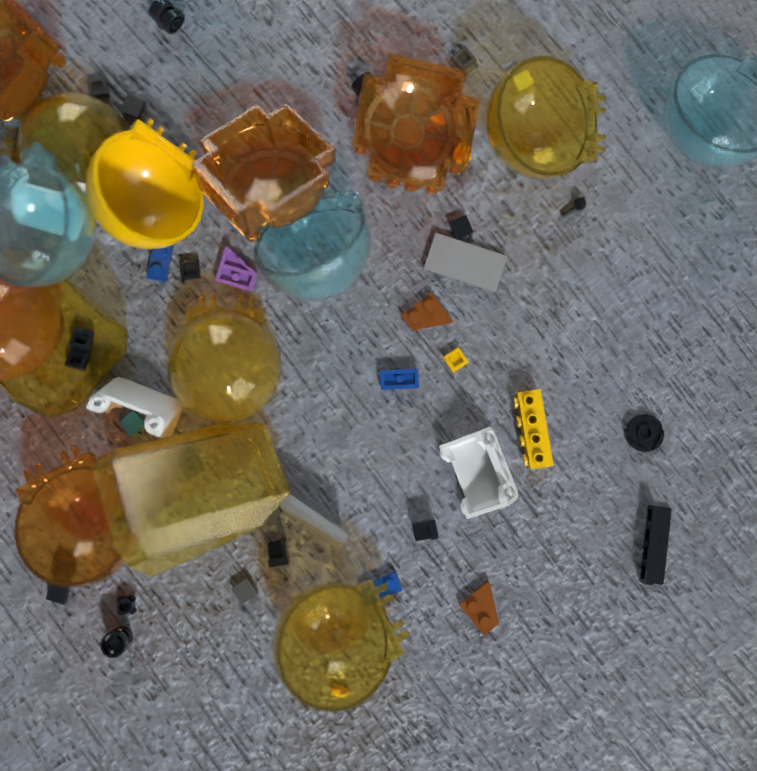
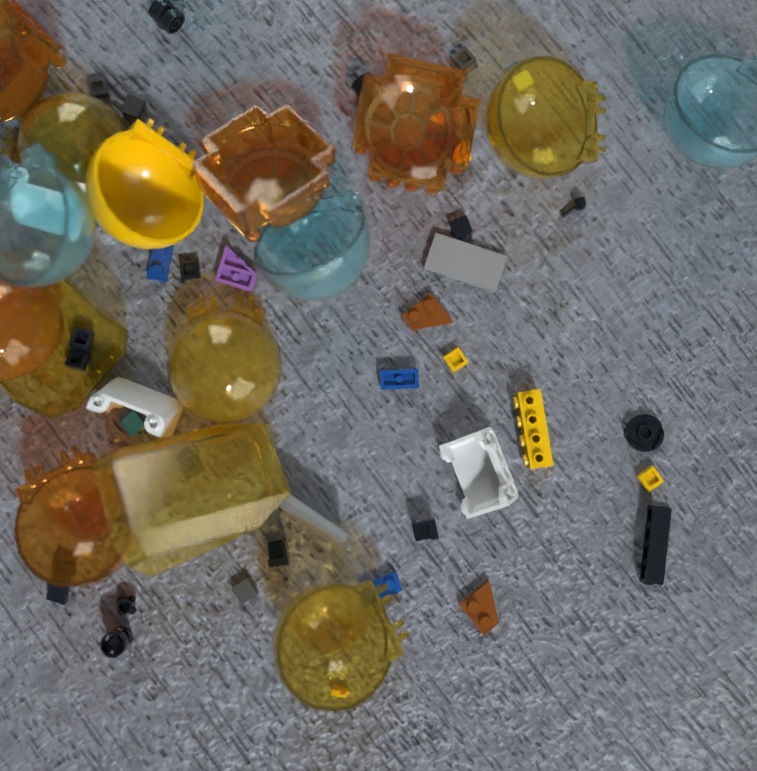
(650, 478): none -> yellow tile

